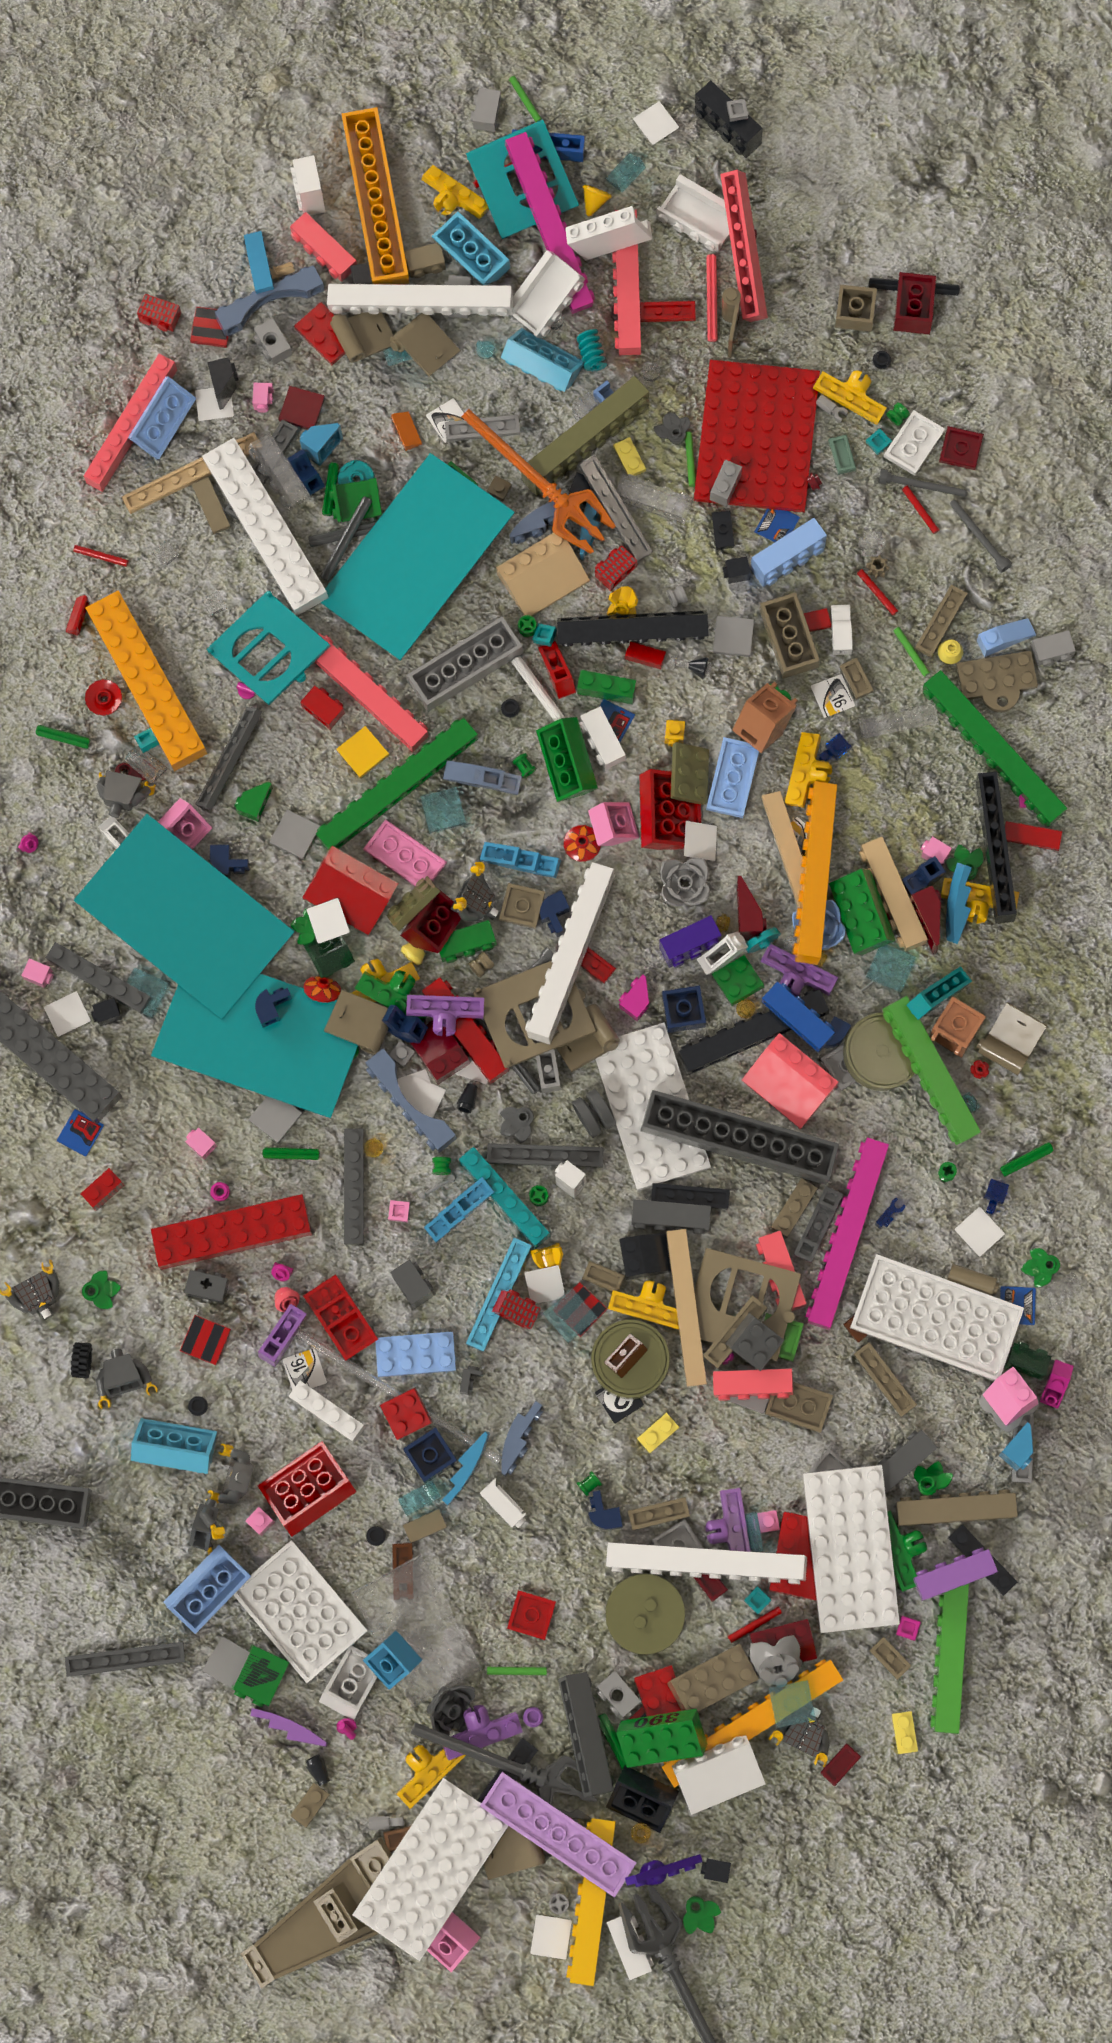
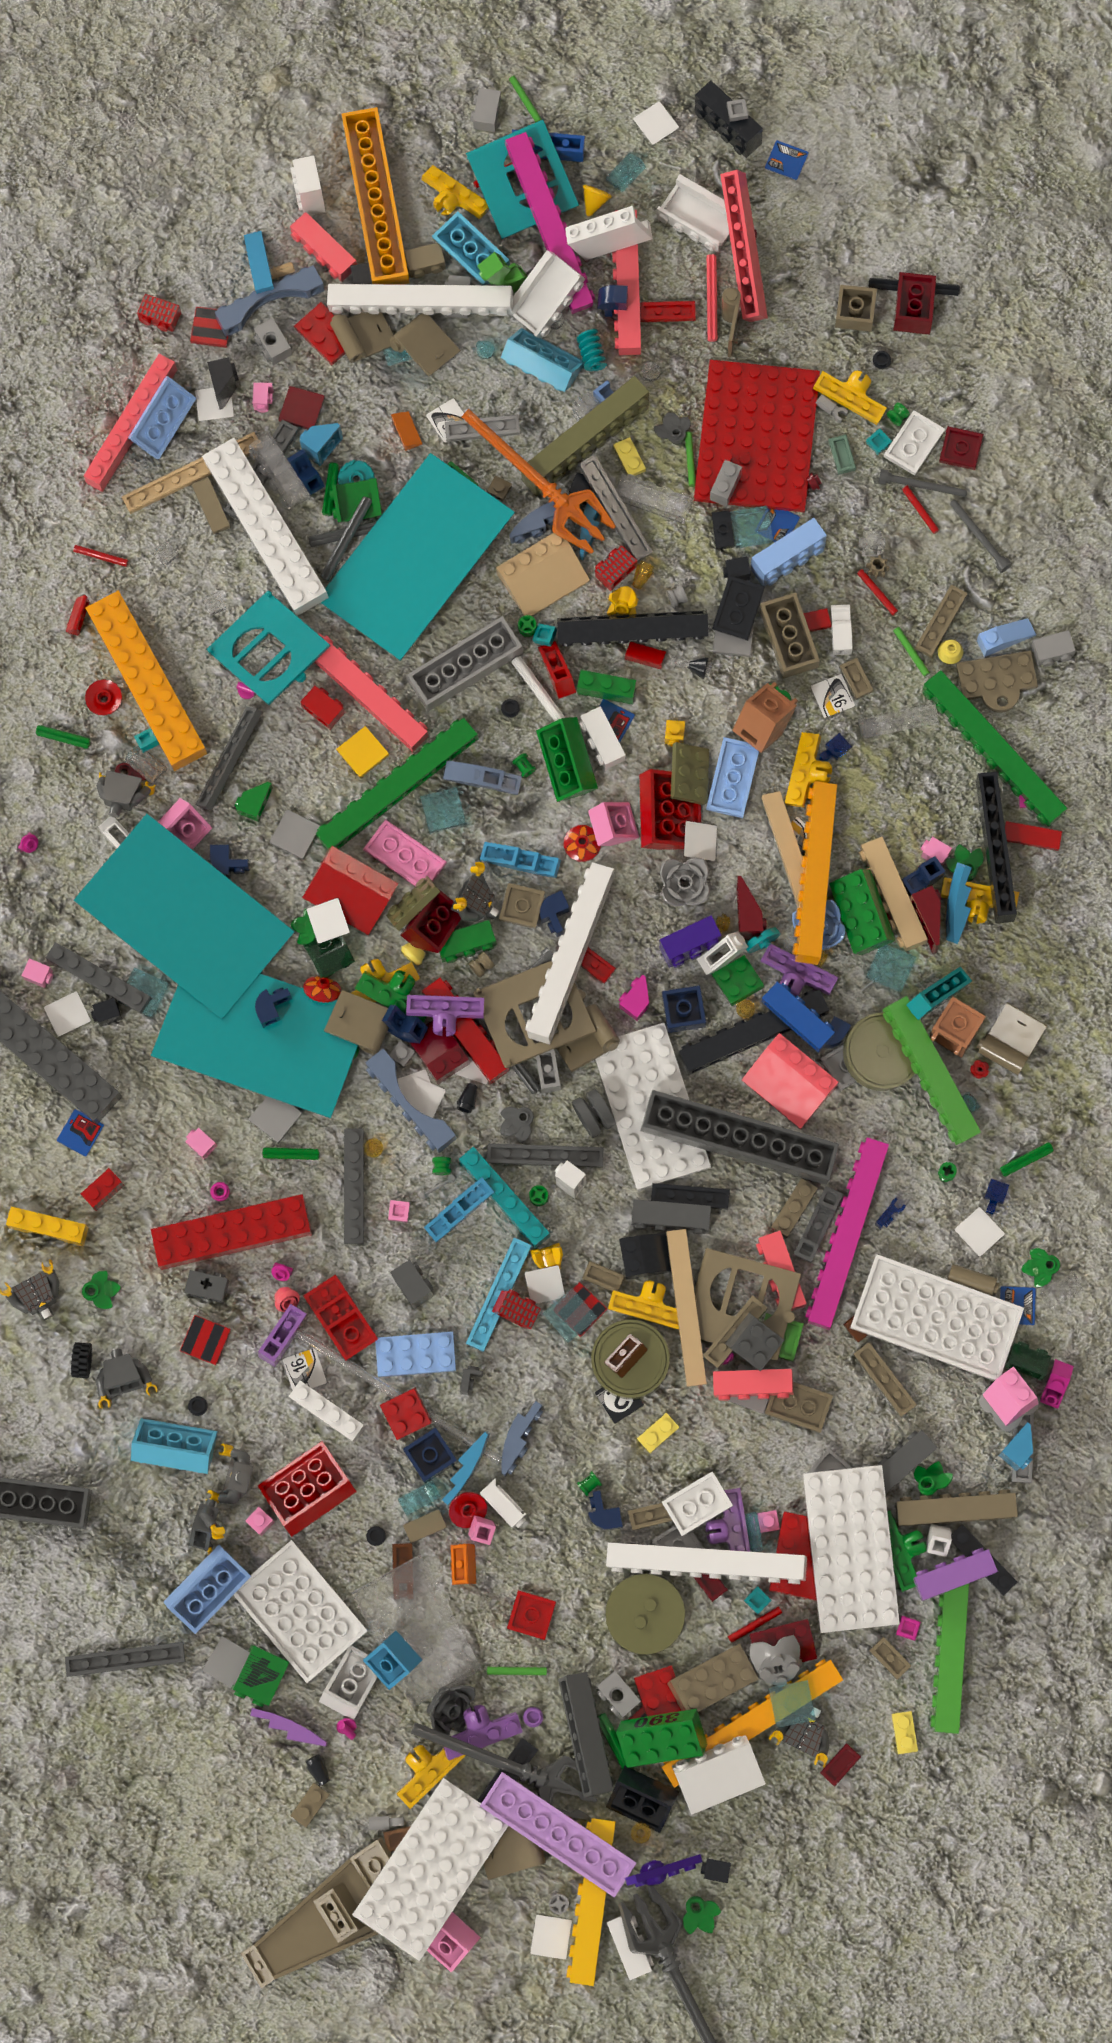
(47, 1225): none -> yellow arch
(463, 1564): none -> orange slope
(464, 1517): none -> red dish
(482, 1530): none -> bright pink brick
(499, 273): none -> bright green arch
(612, 298): none -> dark blue brick
(642, 574): none -> clear yellow cone
(697, 1503): none -> white plate
(738, 608): none -> black tile
(751, 527): none -> clear light blue tile
(786, 160): none -> blue sticker
(938, 1540): none -> white brick

